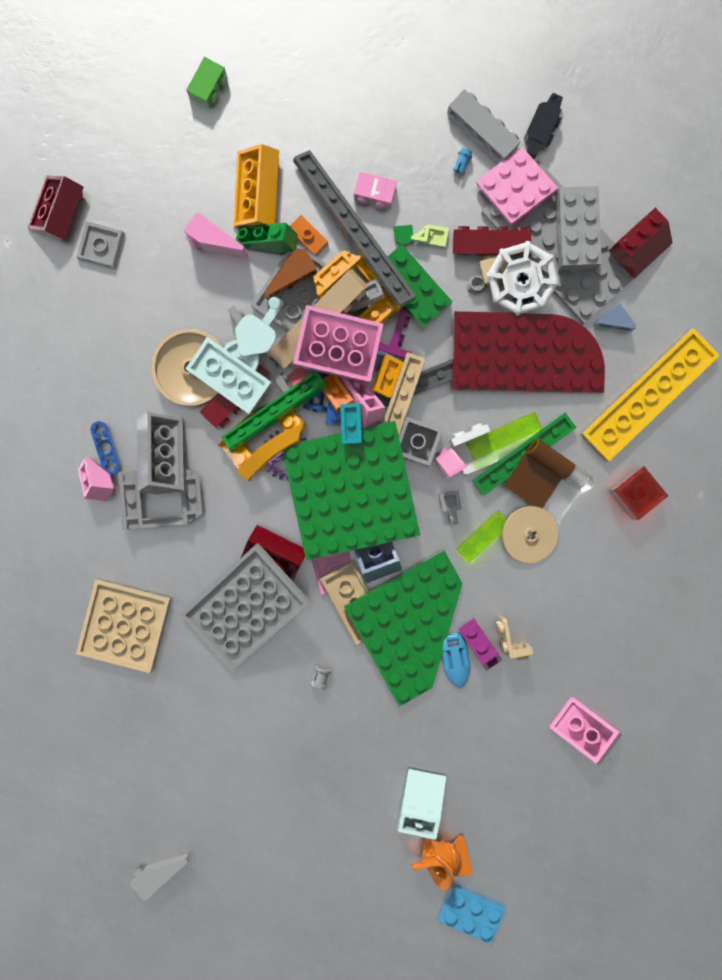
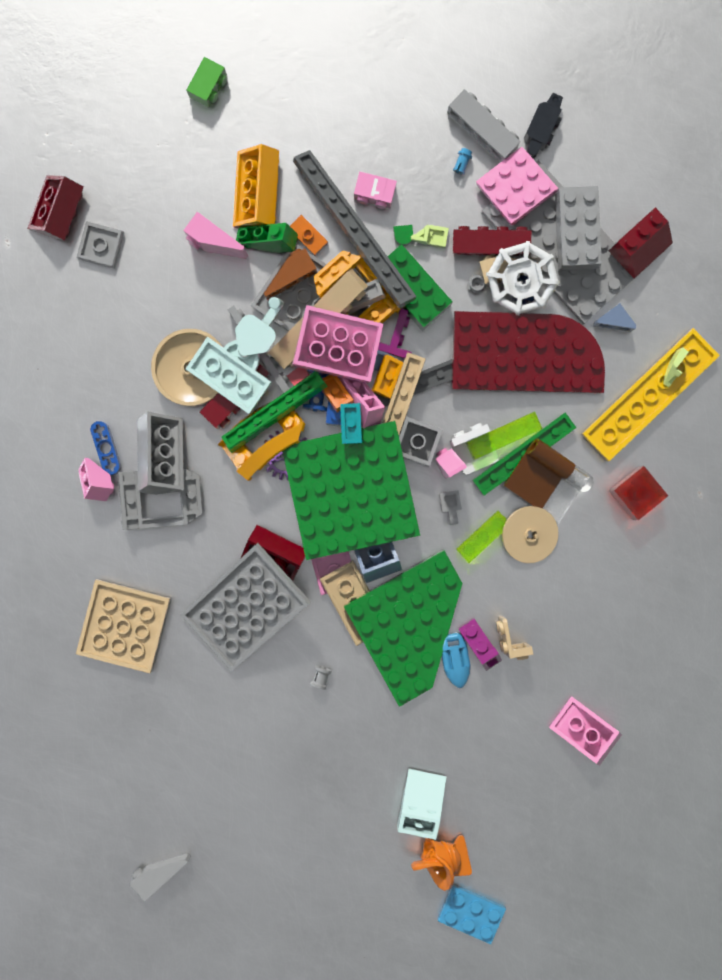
(672, 371): none -> yellowish green slope

